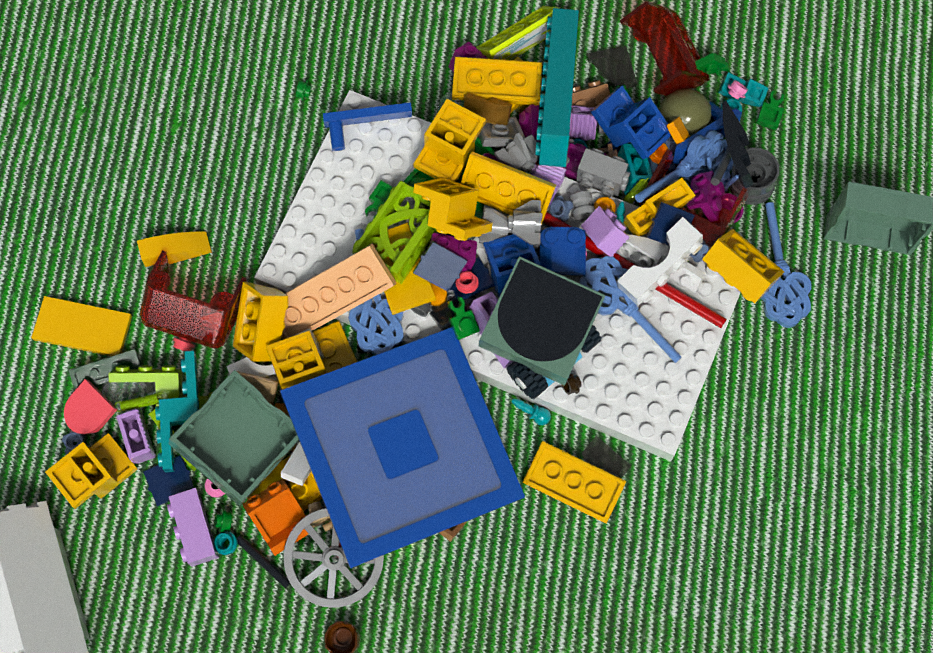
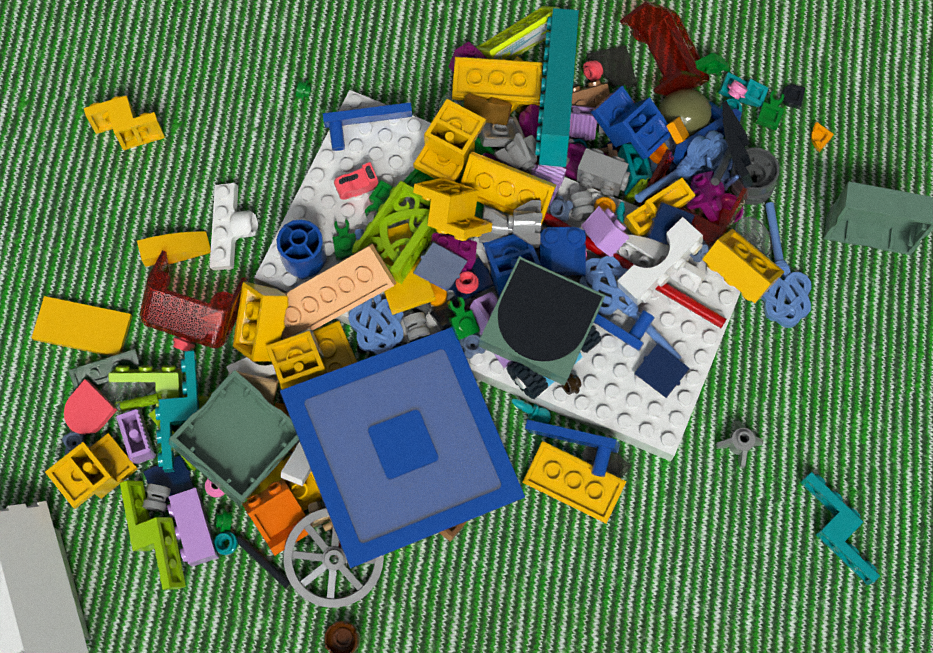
(120, 117): none -> yellow bracket
(152, 534): none -> lime bracket
(156, 498): none -> light grey wheel
(228, 226): none -> white plate
(301, 248): none -> blue cylinder
(344, 242): none -> green plate
(357, 182): none -> coral leg
(416, 326): none -> light grey wheel
(472, 339): none -> sand blue plate
(593, 70): none -> coral plate
(603, 444): none -> blue piece
(635, 334): none -> blue piece
(661, 370): none -> dark blue piece
(737, 446): none -> light grey brick
(755, 233): none -> clear dish
(793, 96): none -> black tile
(820, 136): none -> light orange tile
(840, 528): none -> teal bracket

